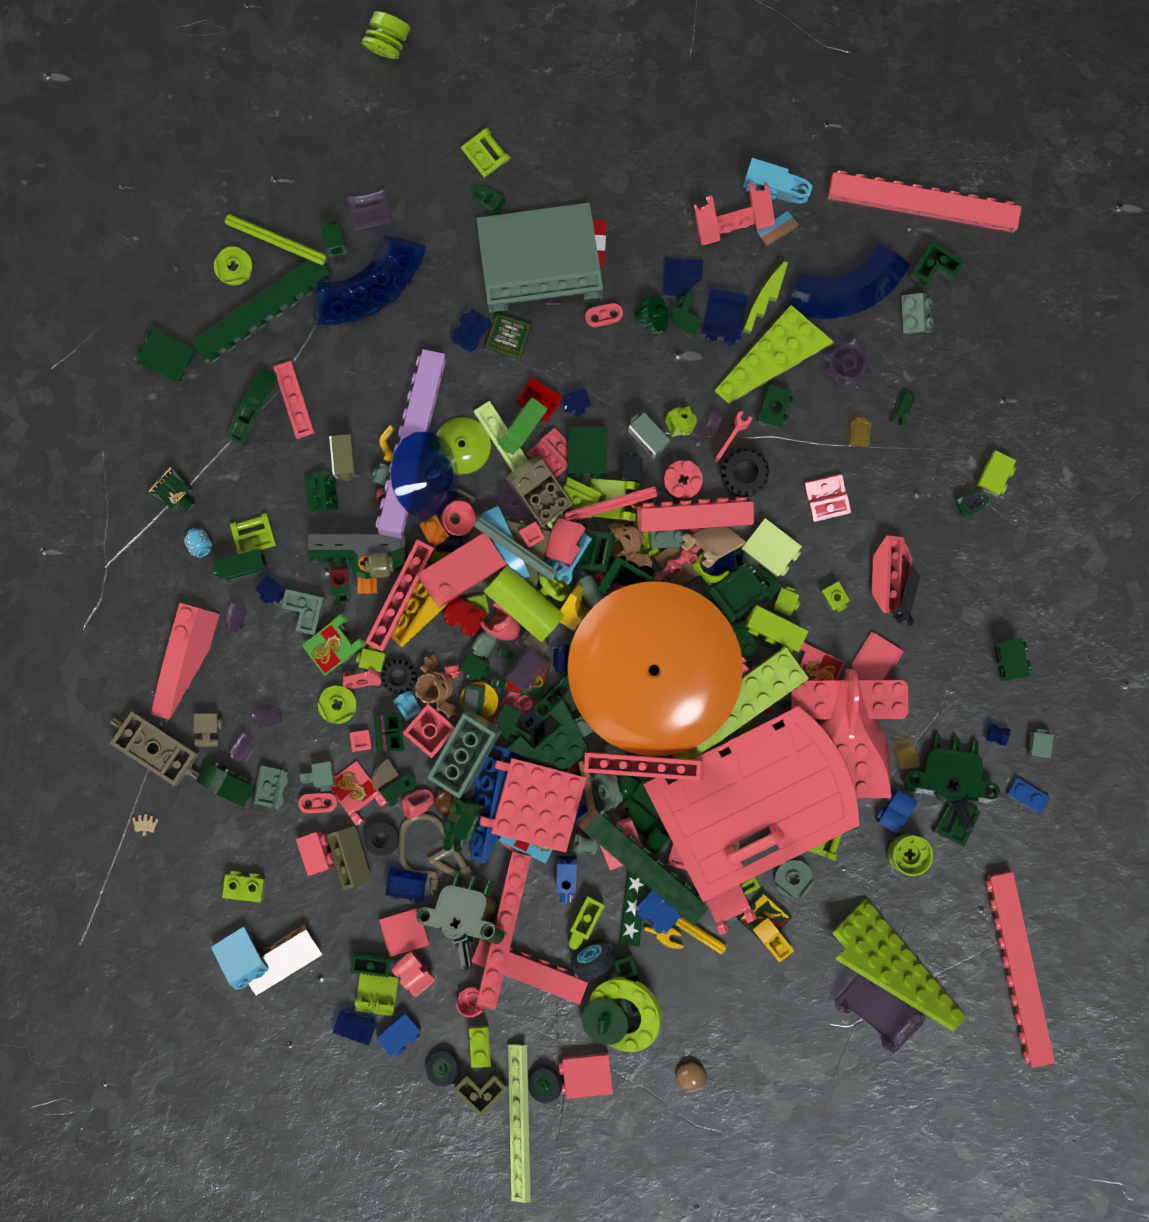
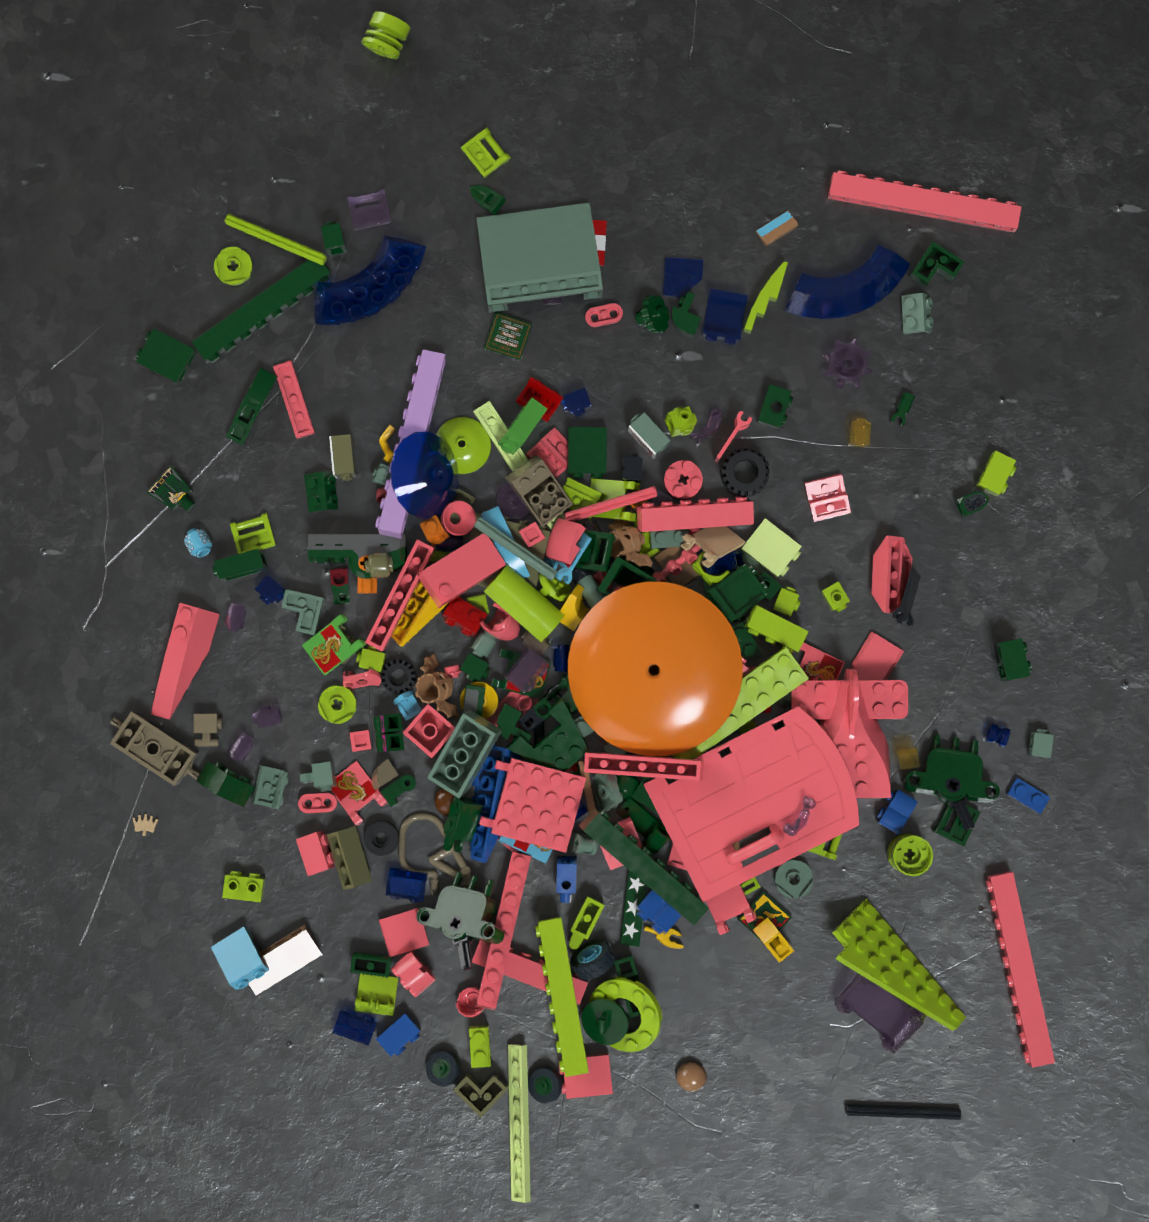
(417, 803): coral rock -> none
(471, 331): clear blue brick -> none
(563, 997): none -> lime brick
(701, 935): yellow axle -> none
(760, 214): coral wedge -> none
(780, 182): medium azure brick -> none
(780, 349): lime wing -> none
(801, 822): none -> arm
(903, 1112): none -> black axle

